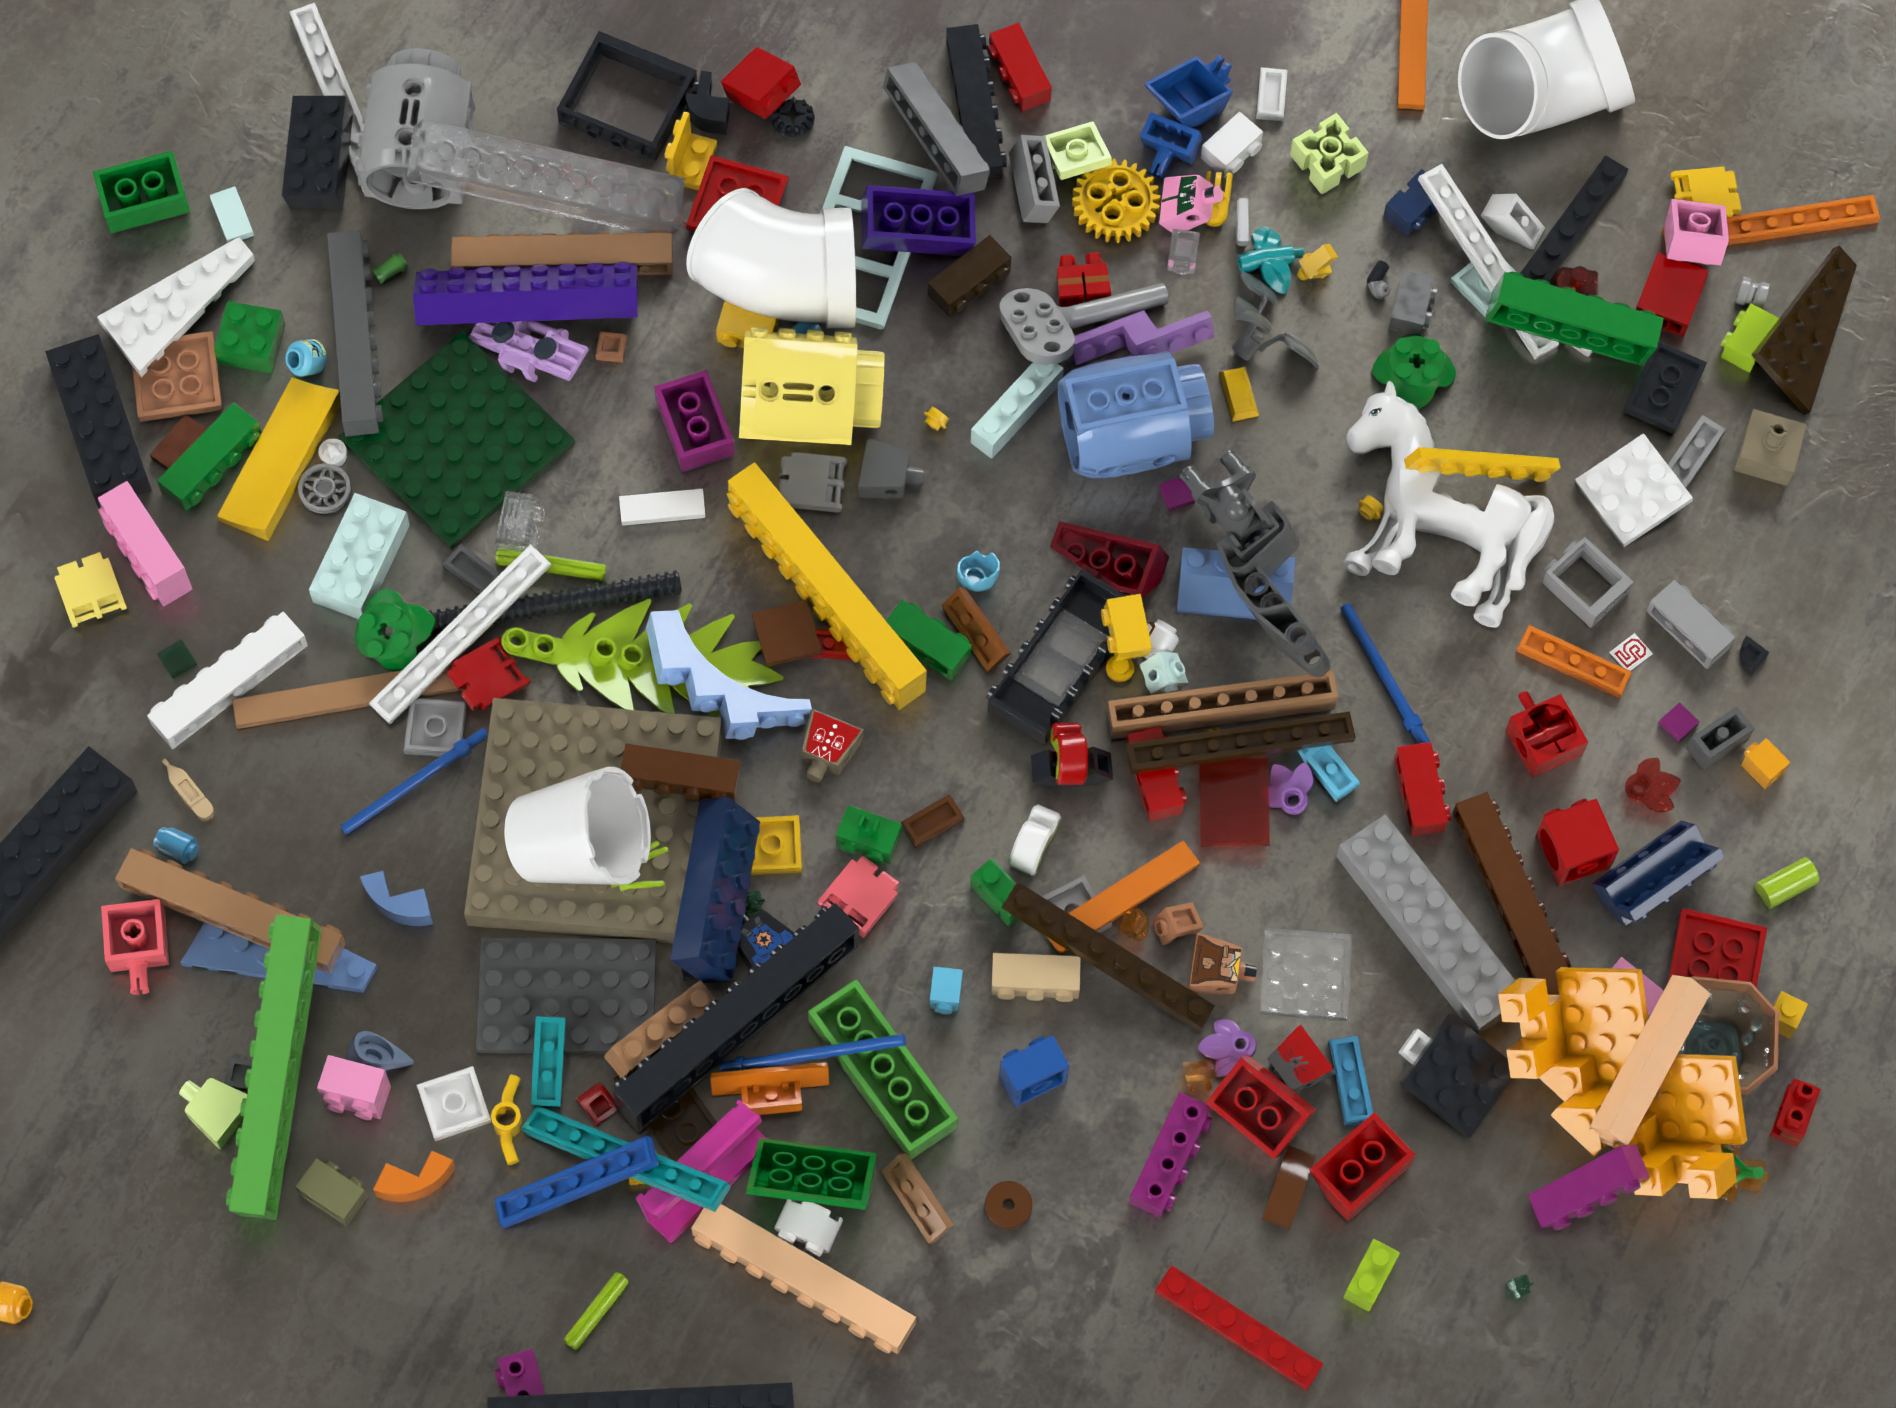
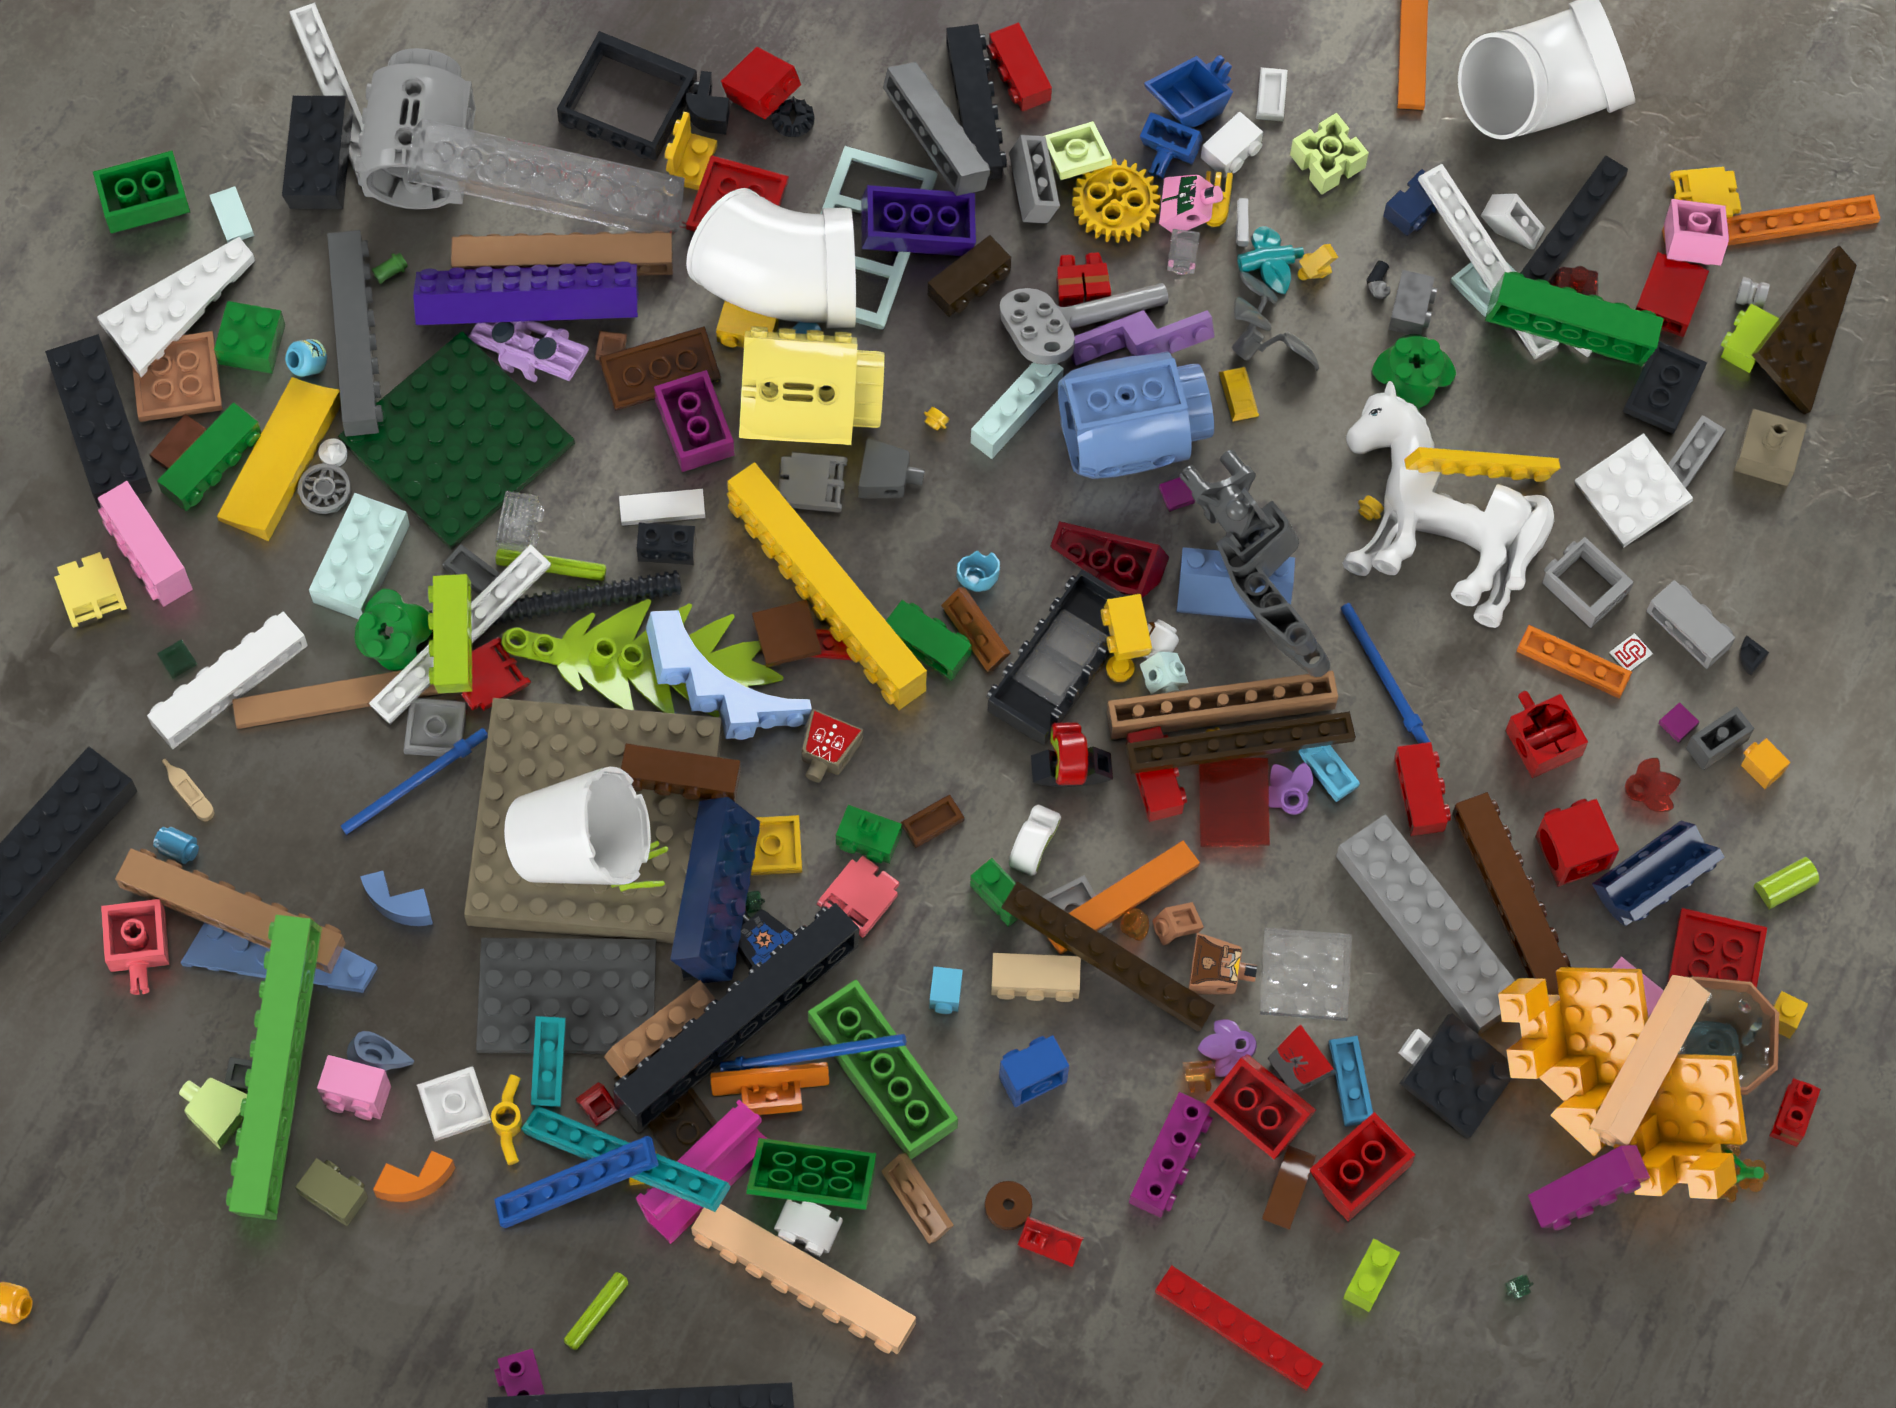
(451, 633): none -> lime brick
(636, 370): none -> reddish brown tile
(666, 543): none -> black brick
(1050, 1241): none -> red plate

